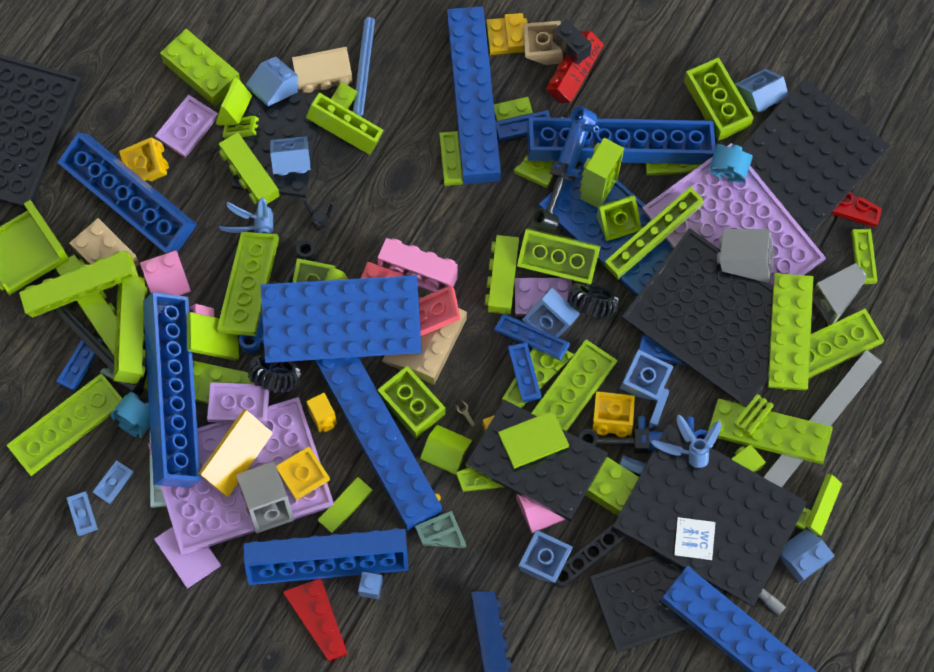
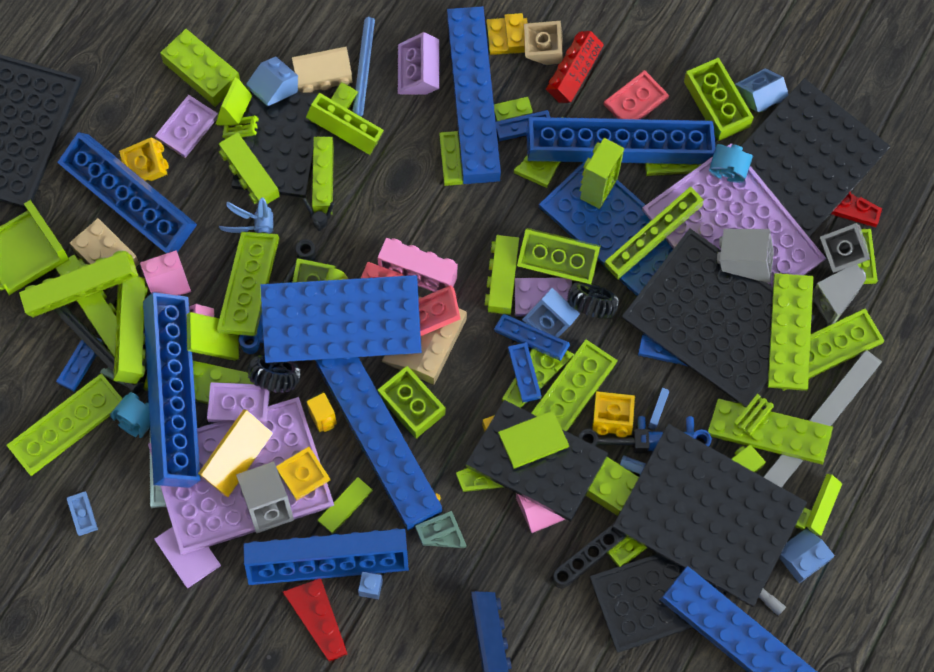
(113, 482): medium blue plate -> none
(290, 155): medium blue slope -> none
(322, 173): none -> lime brick
(418, 65): none -> lavender slope
(445, 449): lime slope -> none
(464, 411): dark tan hand -> none
(545, 557): medium blue slope -> none
(565, 169): piece -> none
(572, 42): black brick -> none
(619, 218): lime slope -> none
(626, 551): none -> lime plate
(636, 98): none -> coral tile
(646, 376): medium blue slope -> none
(694, 538): white sticker -> none
(698, 448): medium blue plant -> none
(845, 247): none -> light grey slope

